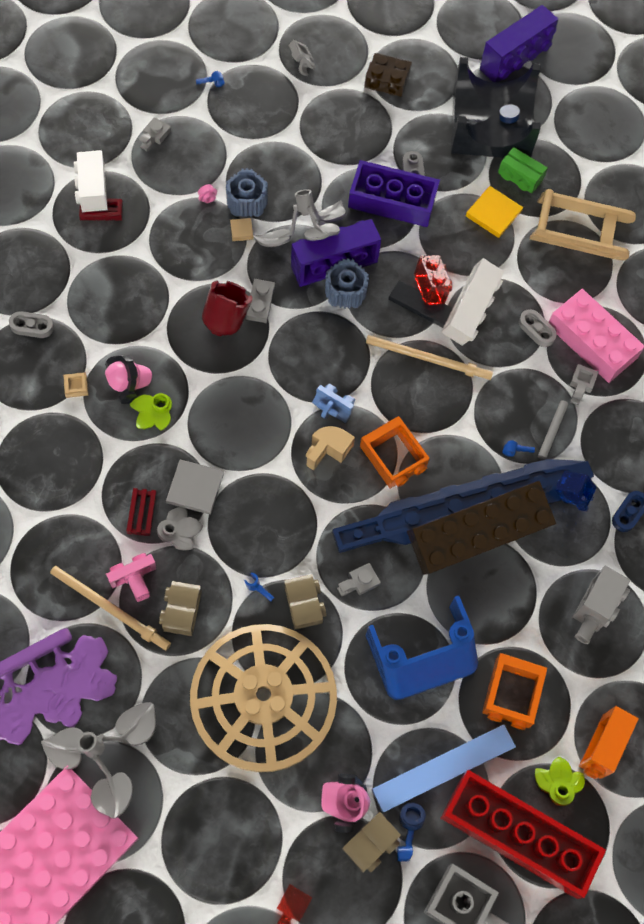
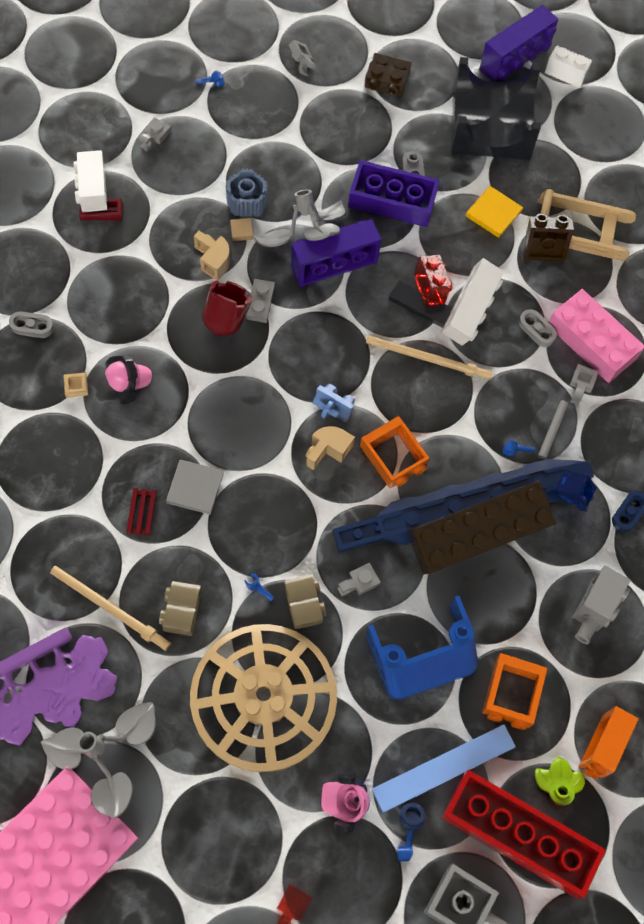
(133, 574): bright pink plate -> none
(150, 413): lime plate -> none
(183, 529): light grey plate -> none
(207, 193): bright pink plate -> none
(216, 254): none -> tan brick
(346, 284): sand blue brick -> none
(371, 843): dark tan brick -> none
(509, 113): tile -> none
(522, 170): bright green brick -> none
(548, 238): none -> dark brown plate
(568, 66): none -> white brick

